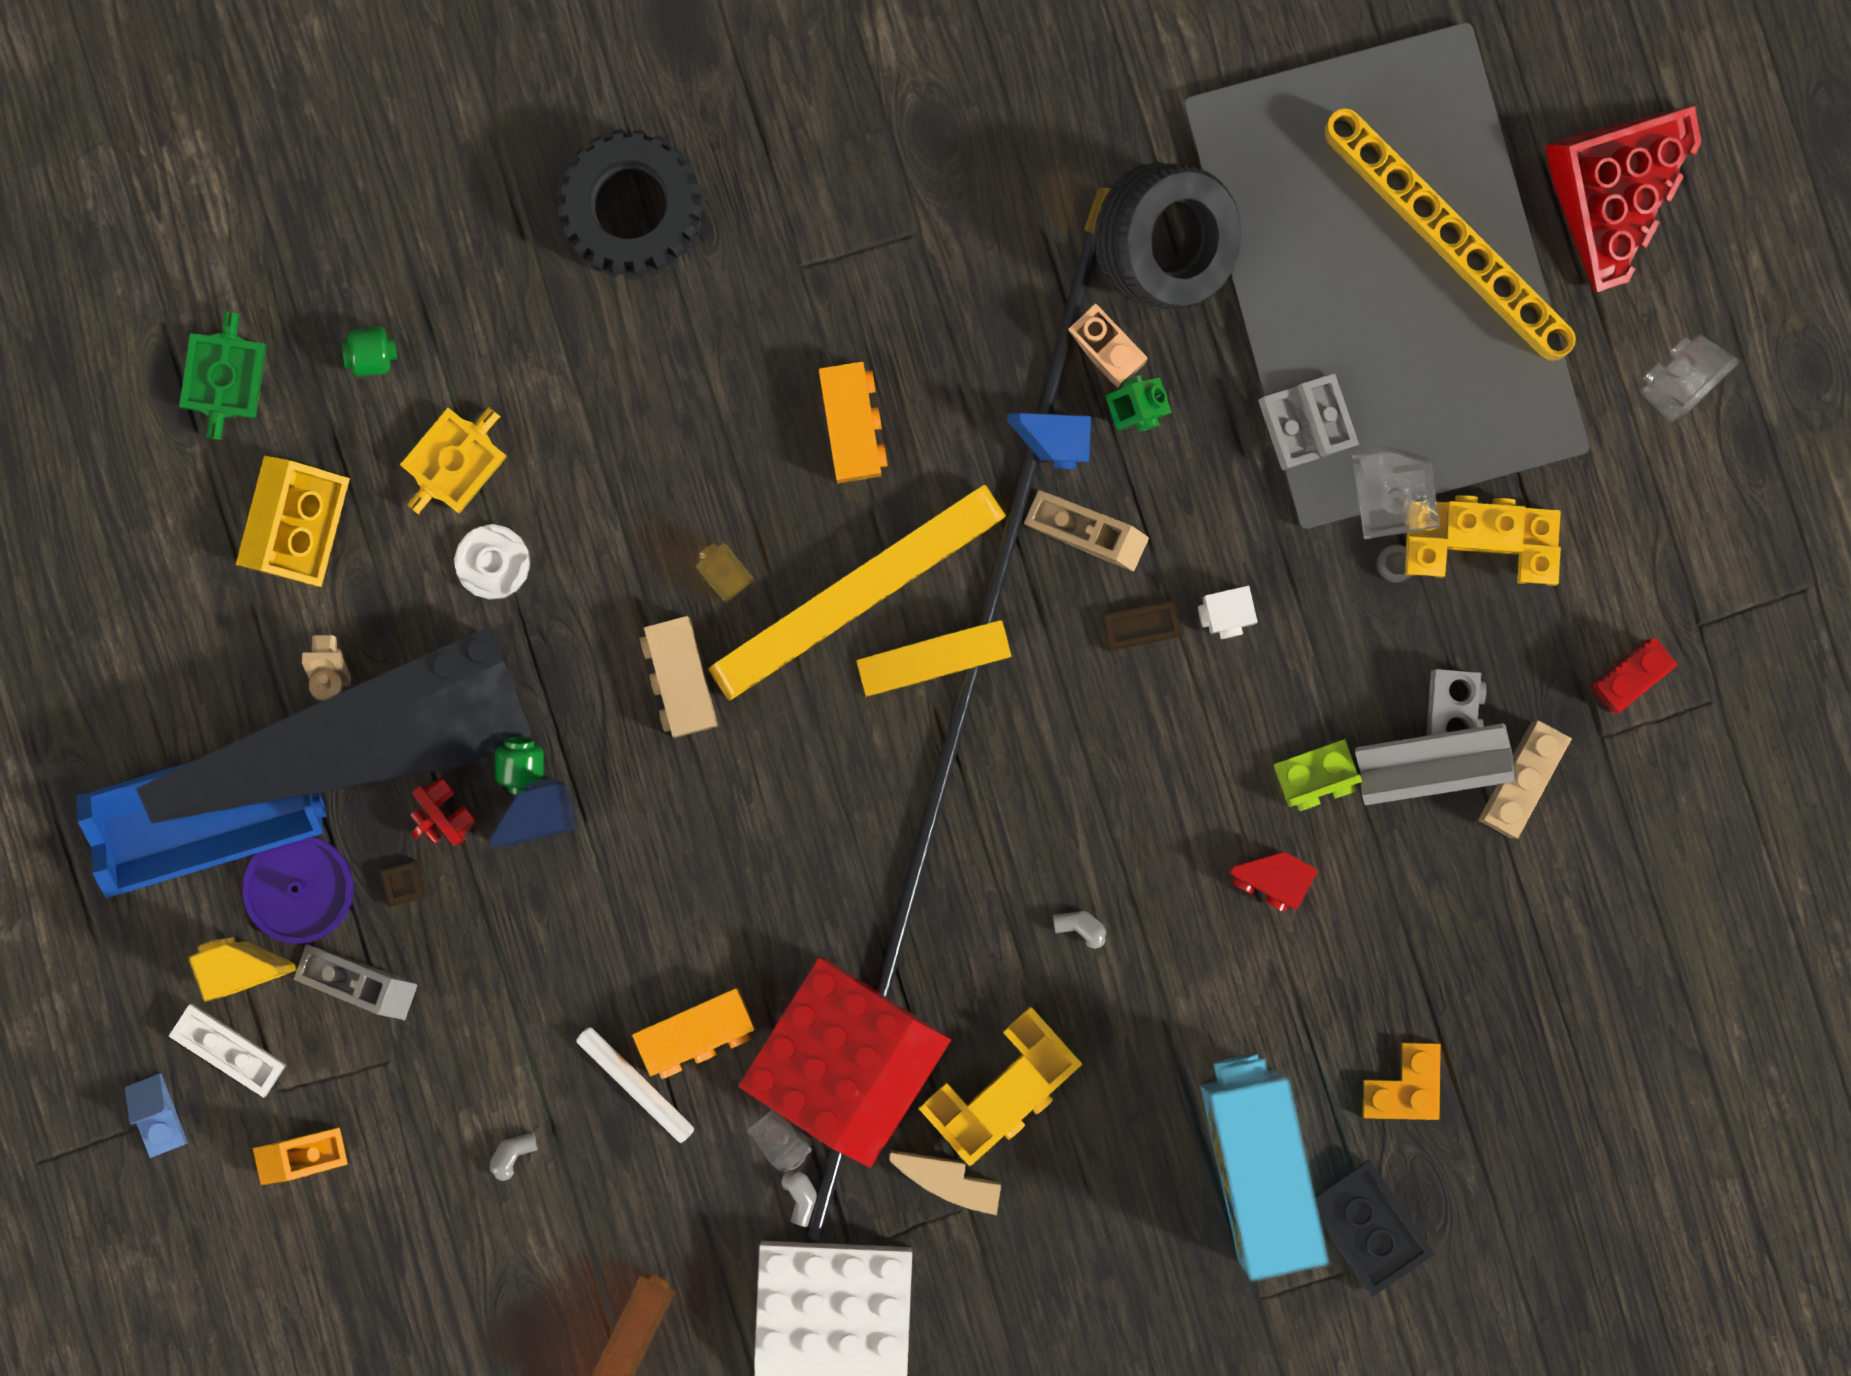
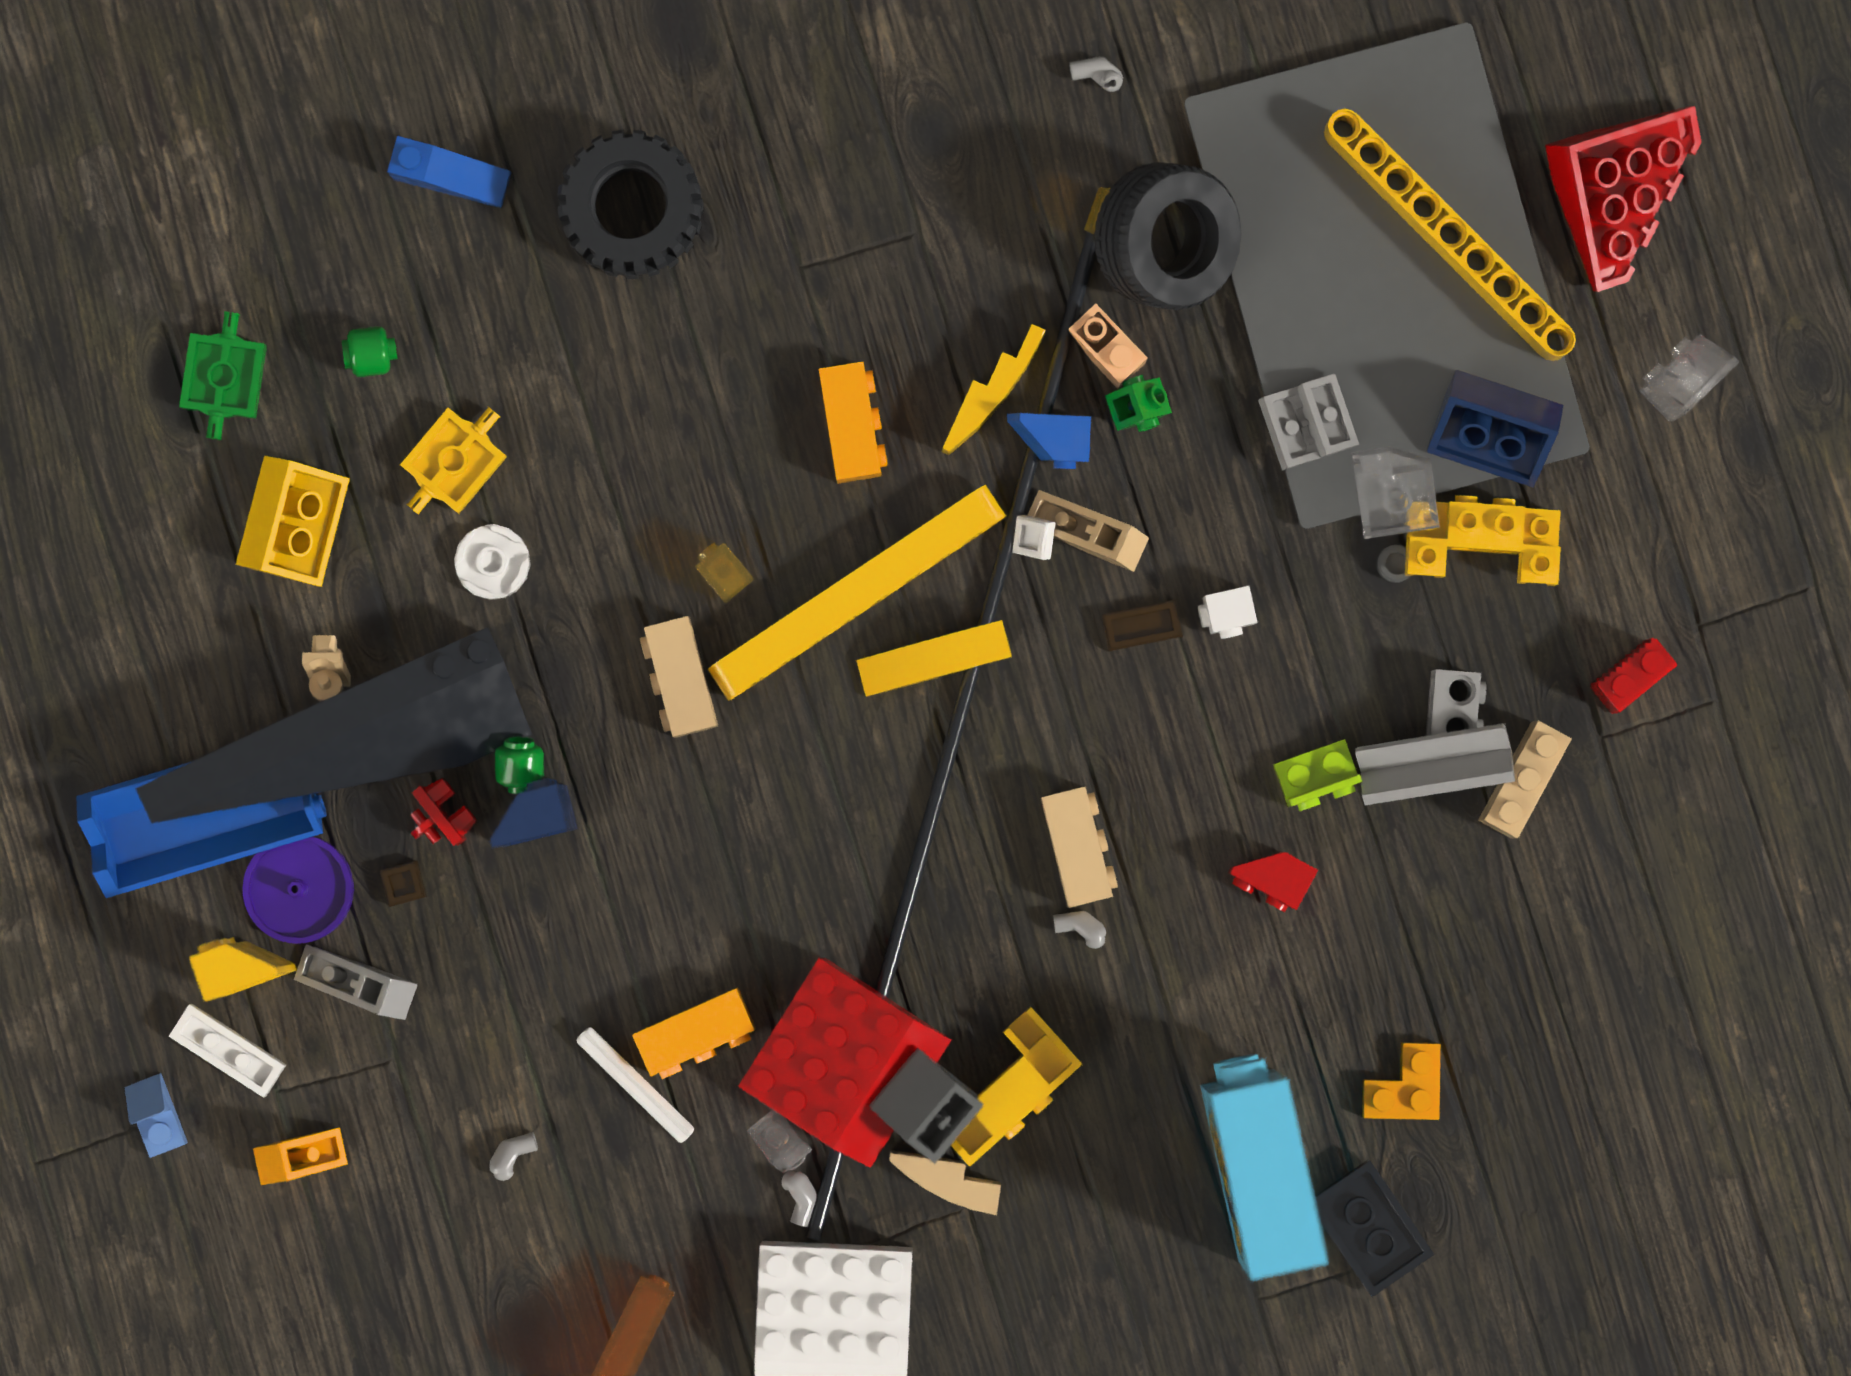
(448, 172): none -> blue slope
(926, 1105): none -> dark grey slope
(984, 400): none -> yellow slope
(1033, 537): none -> white tile
(1078, 846): none -> tan brick
(1099, 70): none -> light grey arm
(1495, 428): none -> dark blue slope

